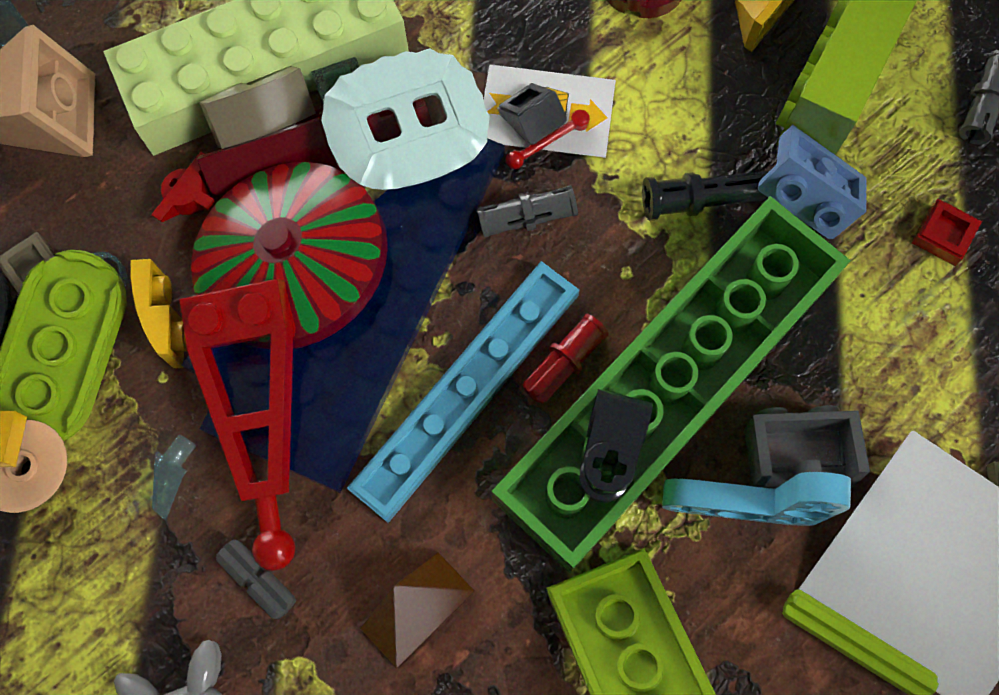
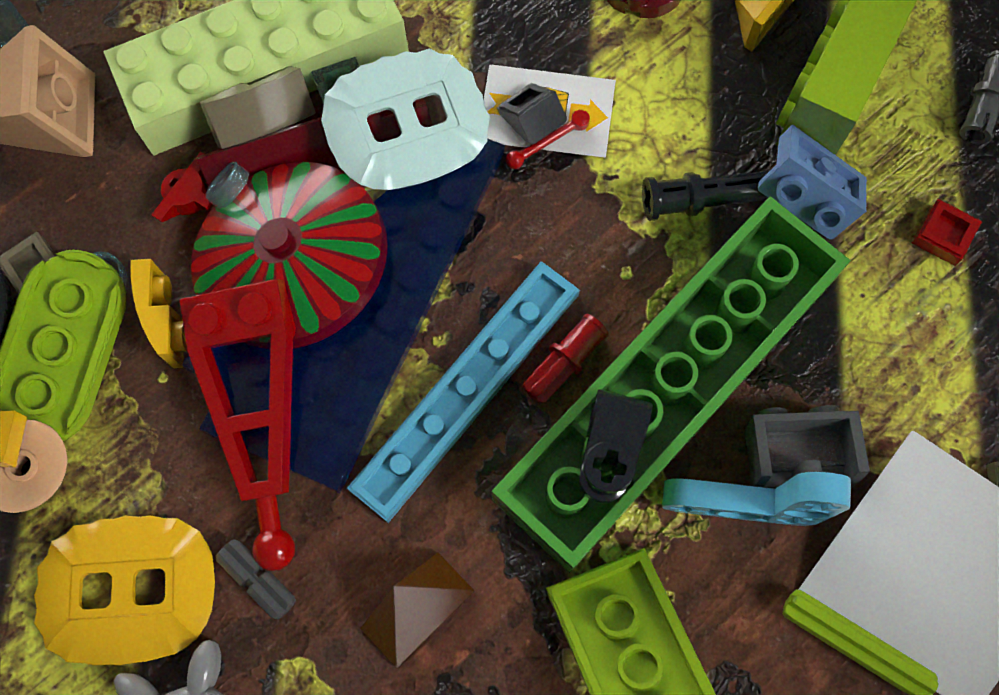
(124, 629): none -> yellow piece
(169, 474): clear light blue bar -> none
(228, 185): none -> clear light blue axle
(527, 211): dark grey pin -> none

